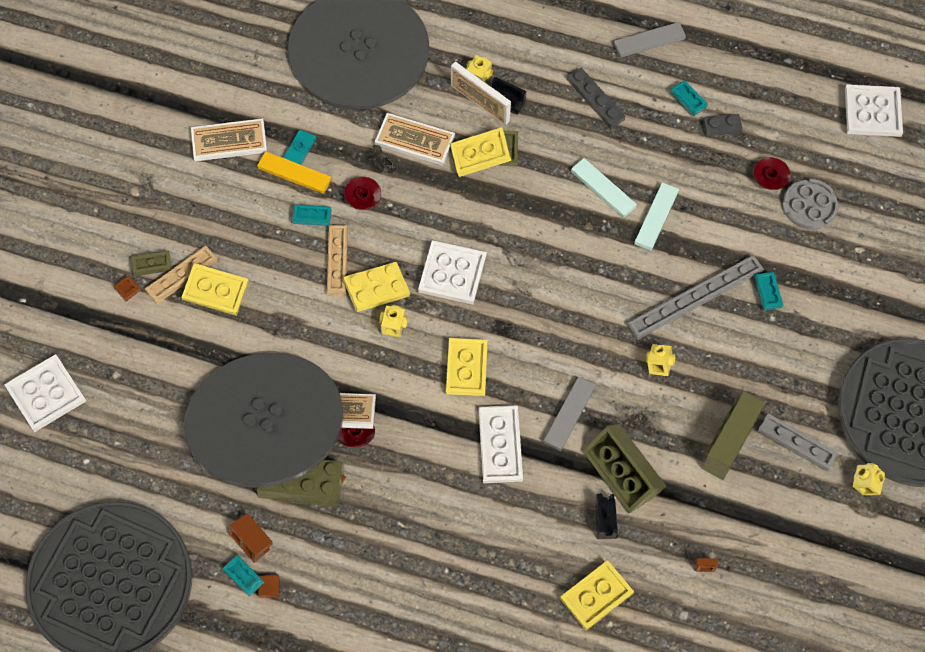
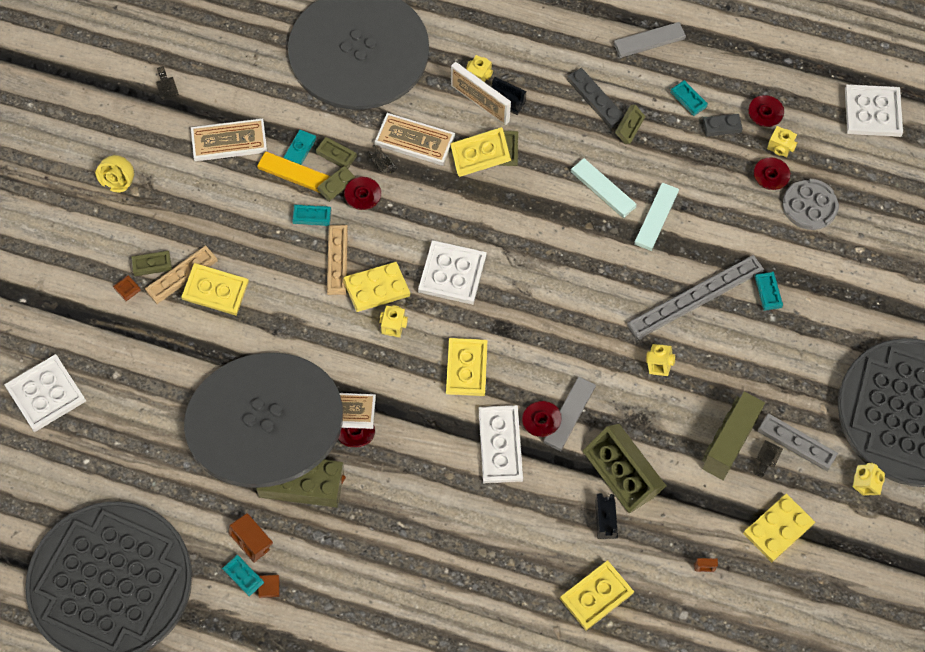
(115, 173): none -> light yellow cylinder
(166, 86): none -> clear smoke plate
(336, 153): none -> olive plate
(336, 183): none -> olive plate
(541, 411): none -> dark red dish
(630, 124): none -> olive plate
(768, 105): none -> dark red dish
(769, 456): none -> clear smoke plate
(779, 527): none -> light yellow plate
(782, 142): none -> light yellow brick

